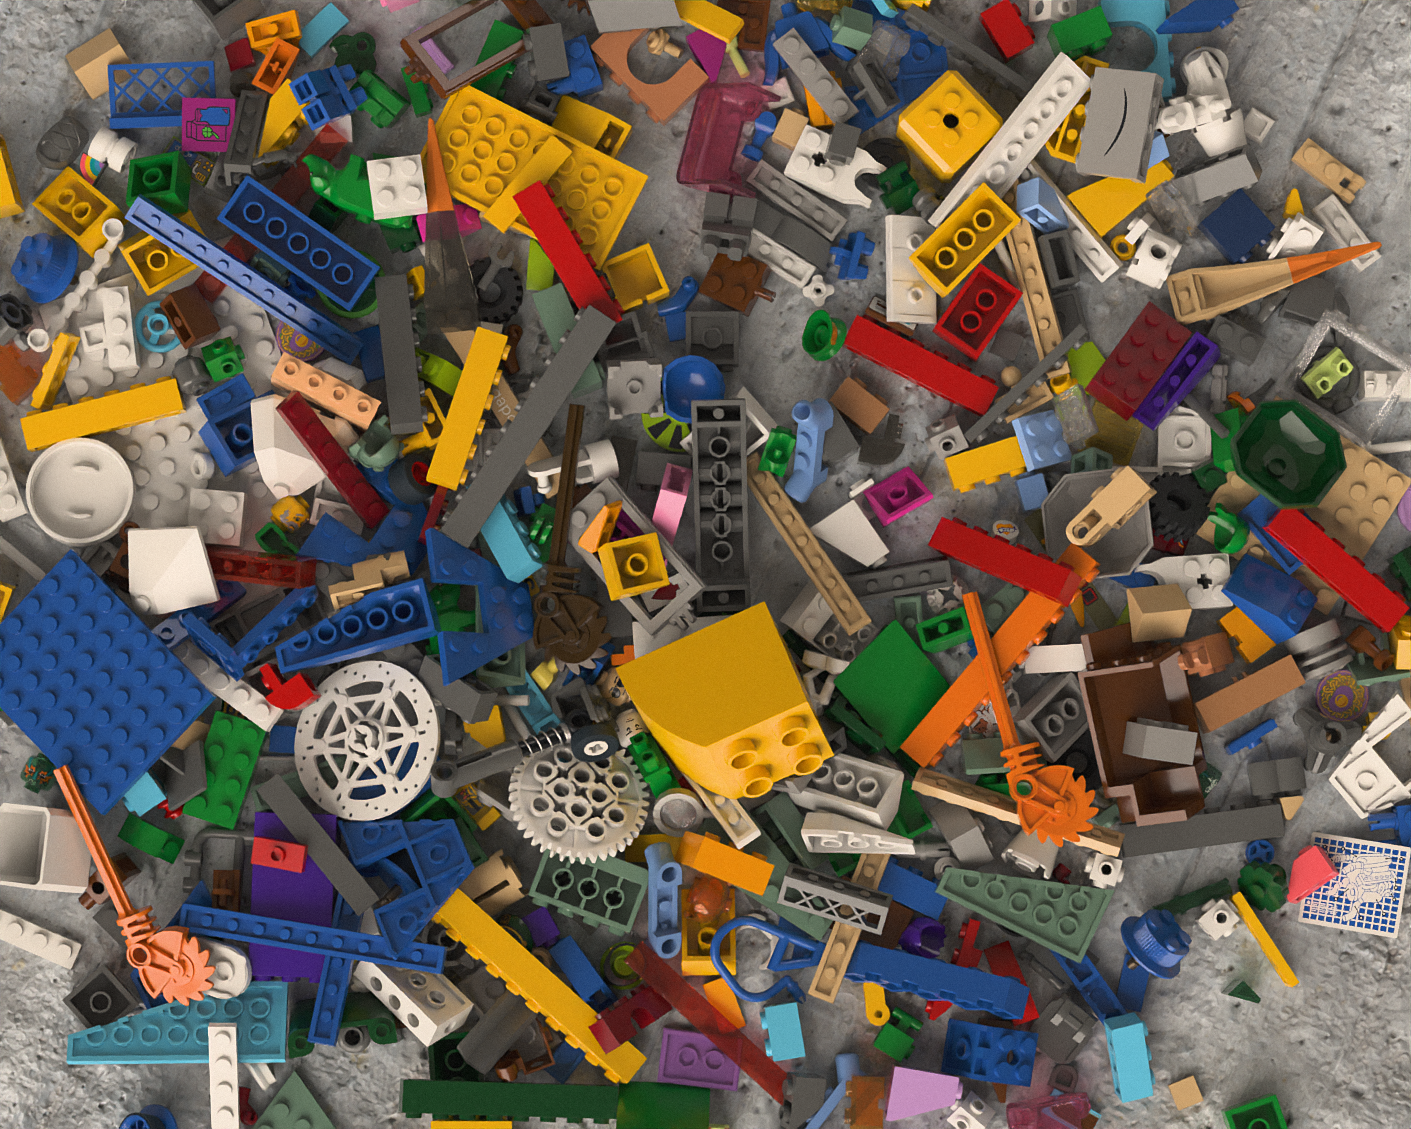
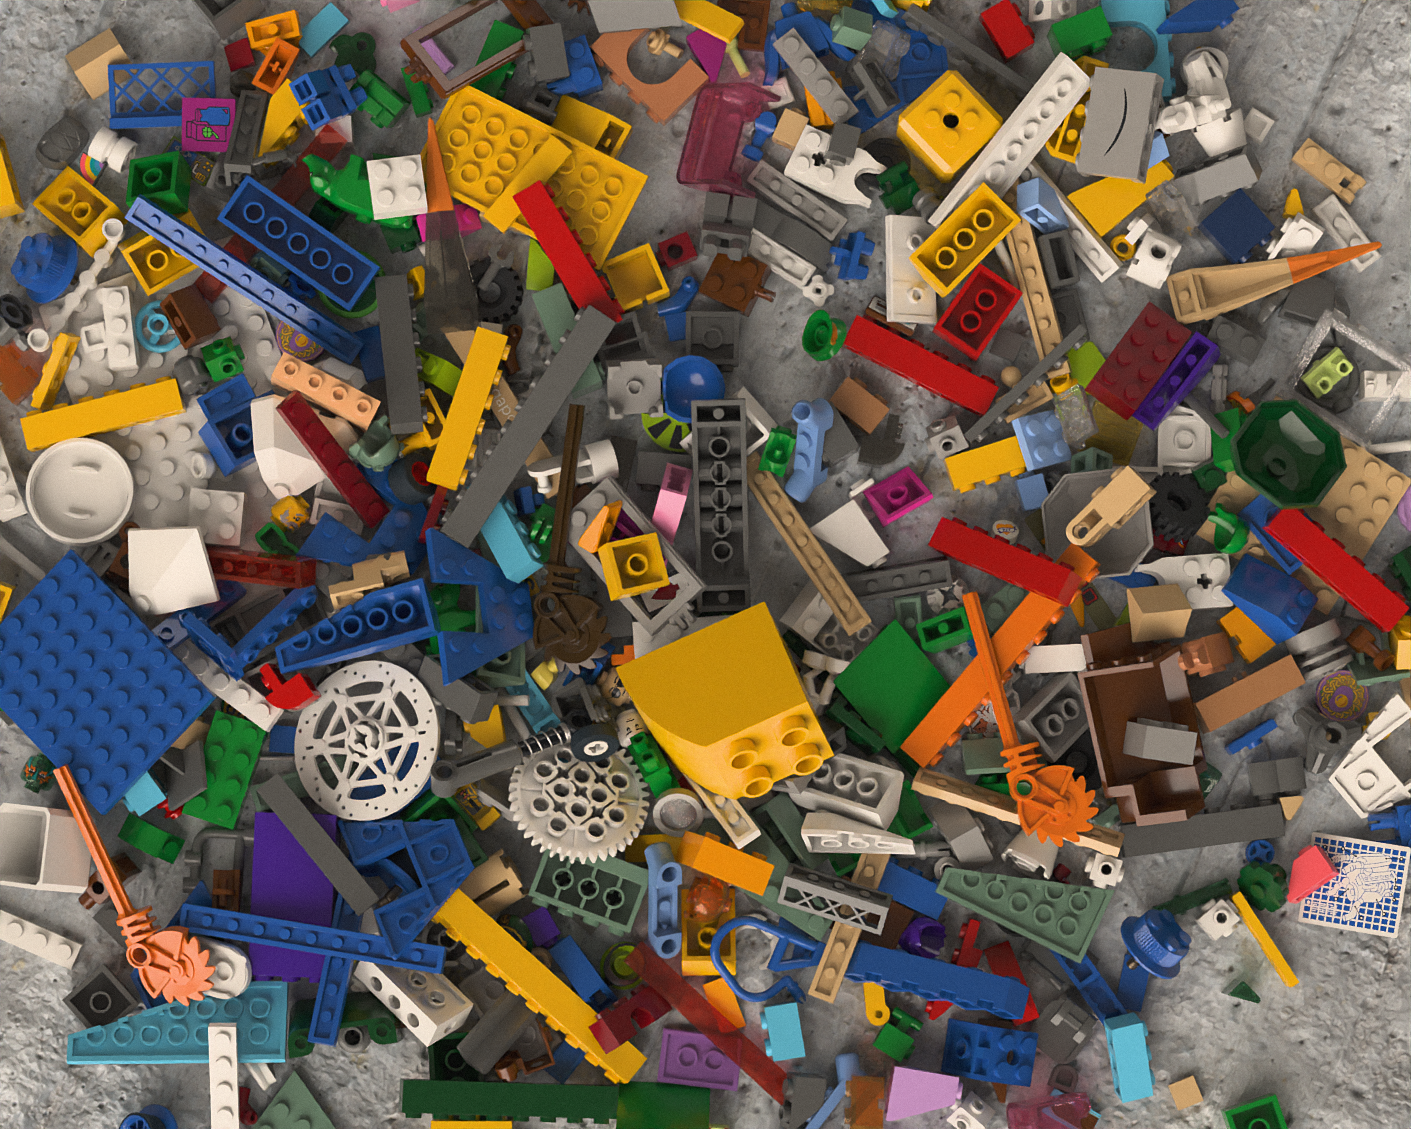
(279, 854): red plate -> none
(682, 241): none -> dark red brick

